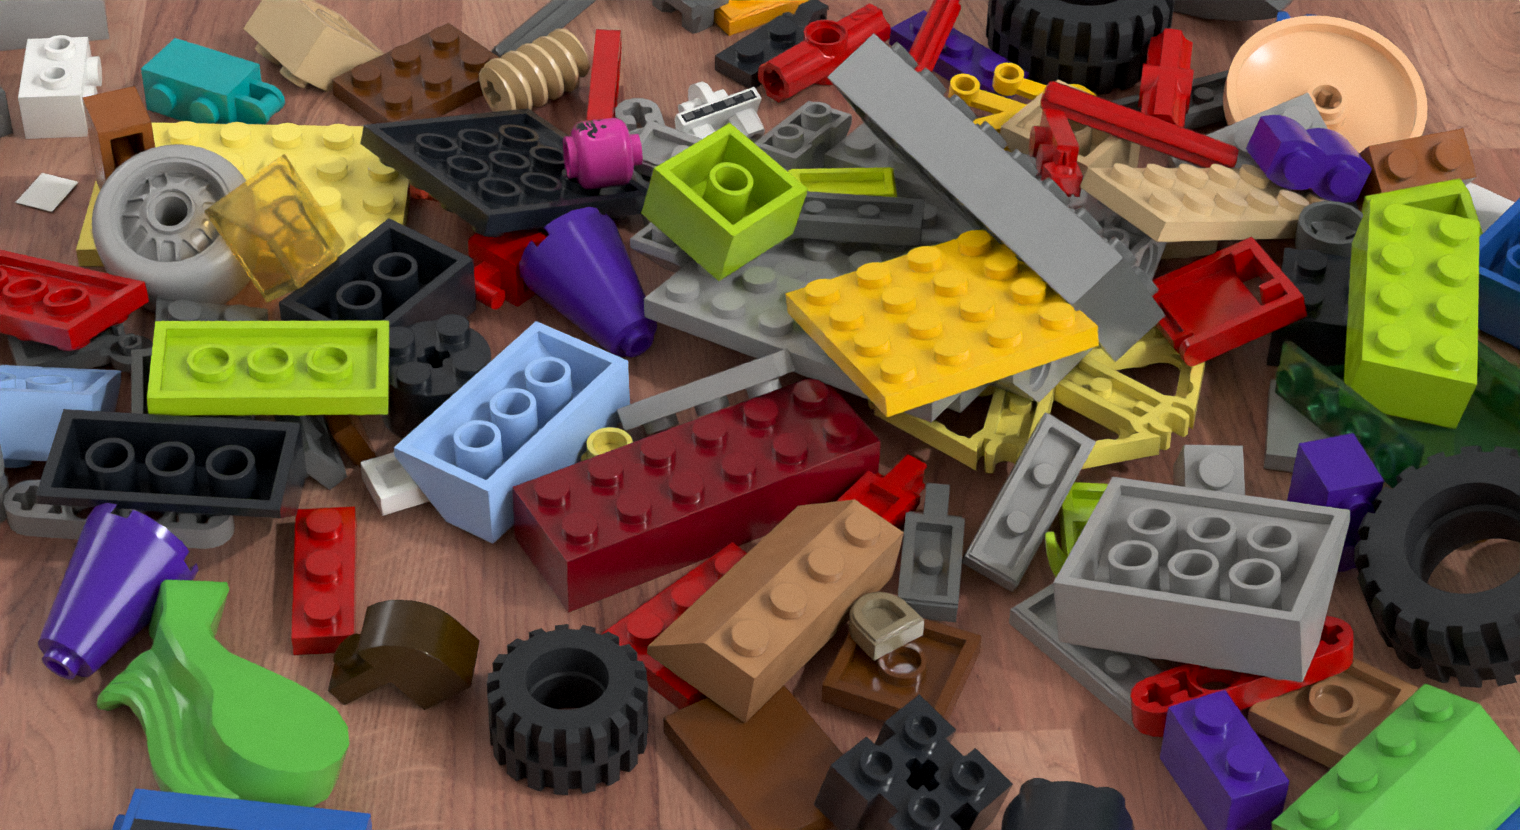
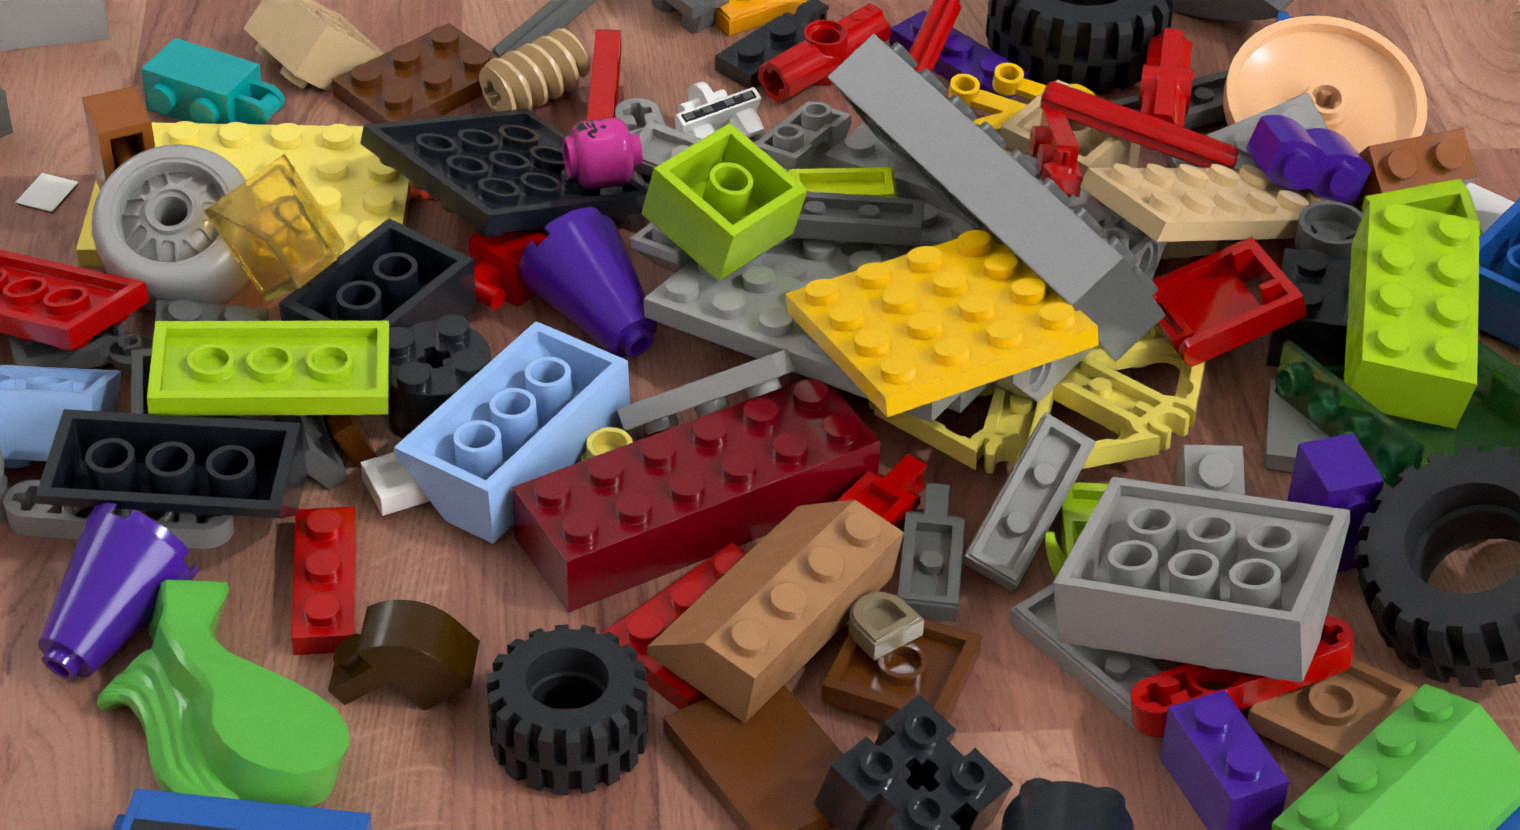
(52, 86): white brick -> none

